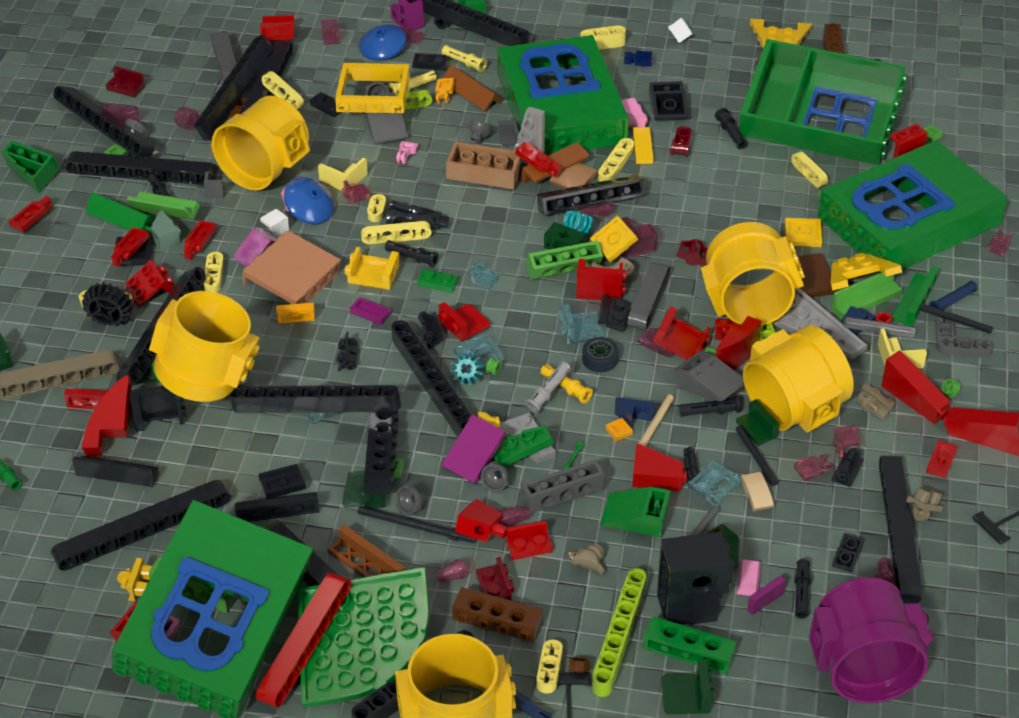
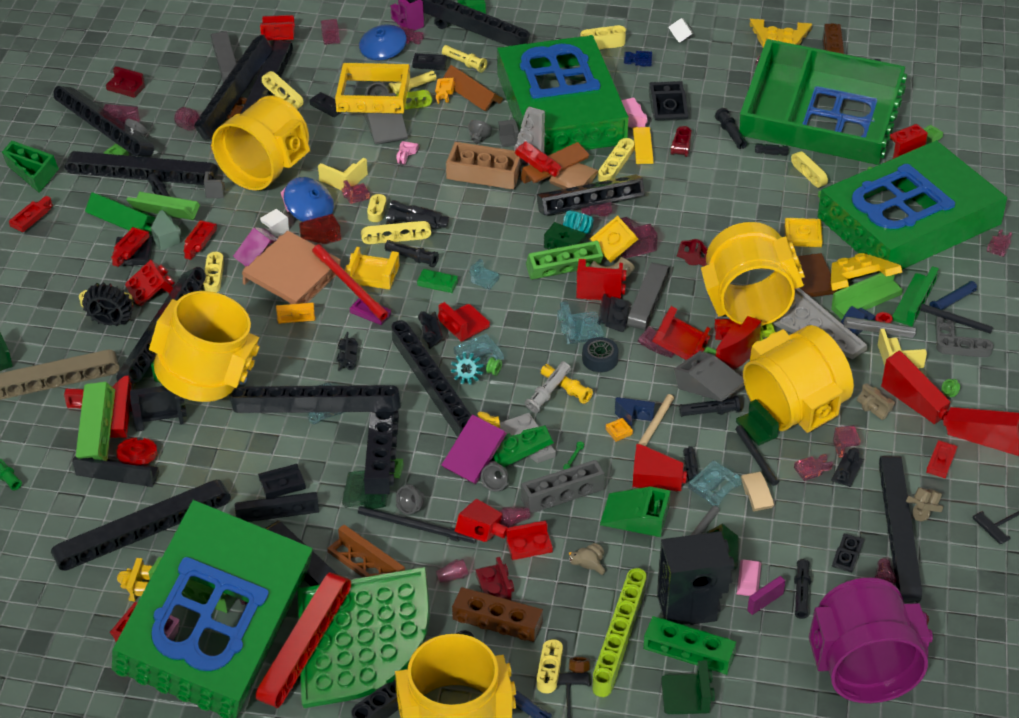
(95, 421): none -> bright green panel
(136, 451): none -> red tile
(321, 230): none -> clear red slope
(374, 306): none -> red piece
(771, 149): none -> black axle

